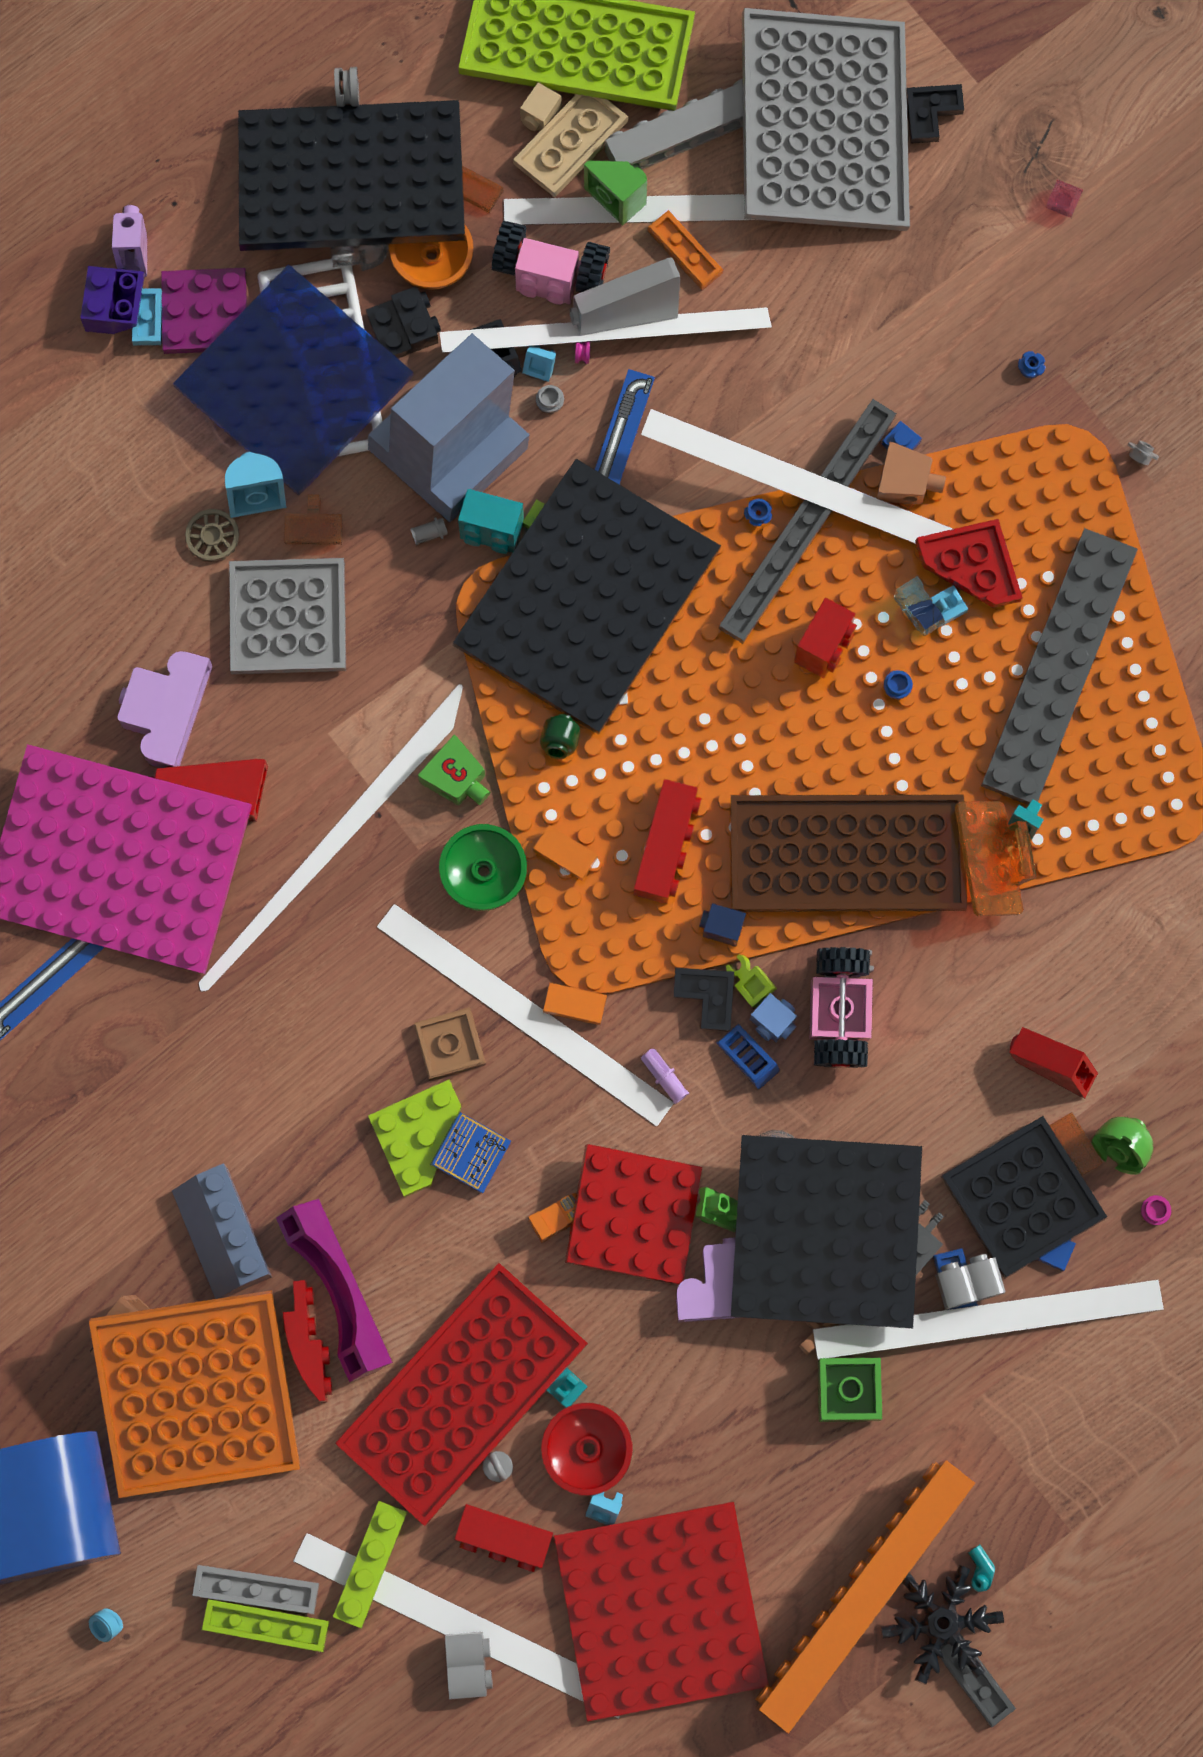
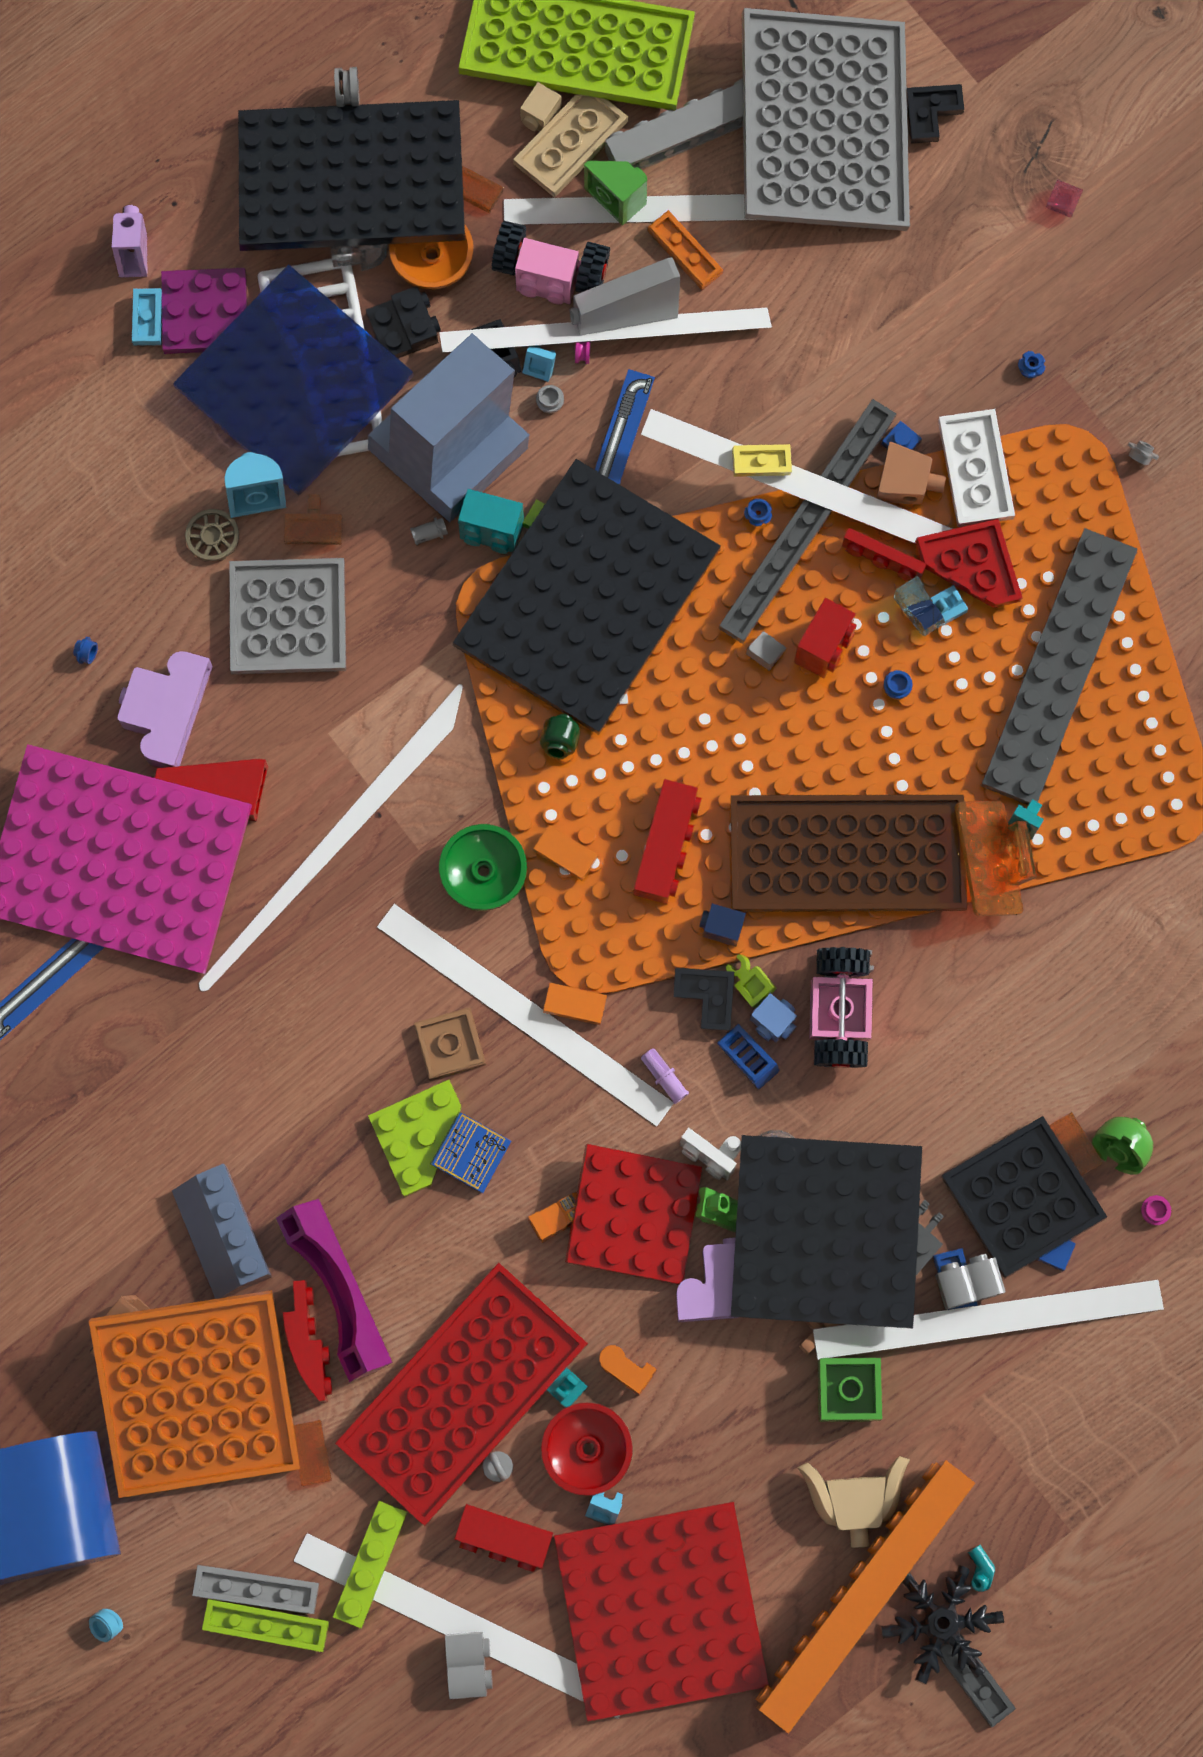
(85, 650): none -> blue plate
(111, 299): dark purple slope -> none
(312, 1453): none -> clear orange tile
(455, 774): bright green torso -> none
(625, 1371): none -> orange leg
(718, 1161): none -> white plate
(761, 460): none -> light yellow plate
(765, 650): none -> light grey slope
(856, 1502): none -> tan torso
(883, 555): none -> red plate
(976, 467): none -> white plate
(1054, 1061): red slope -> none

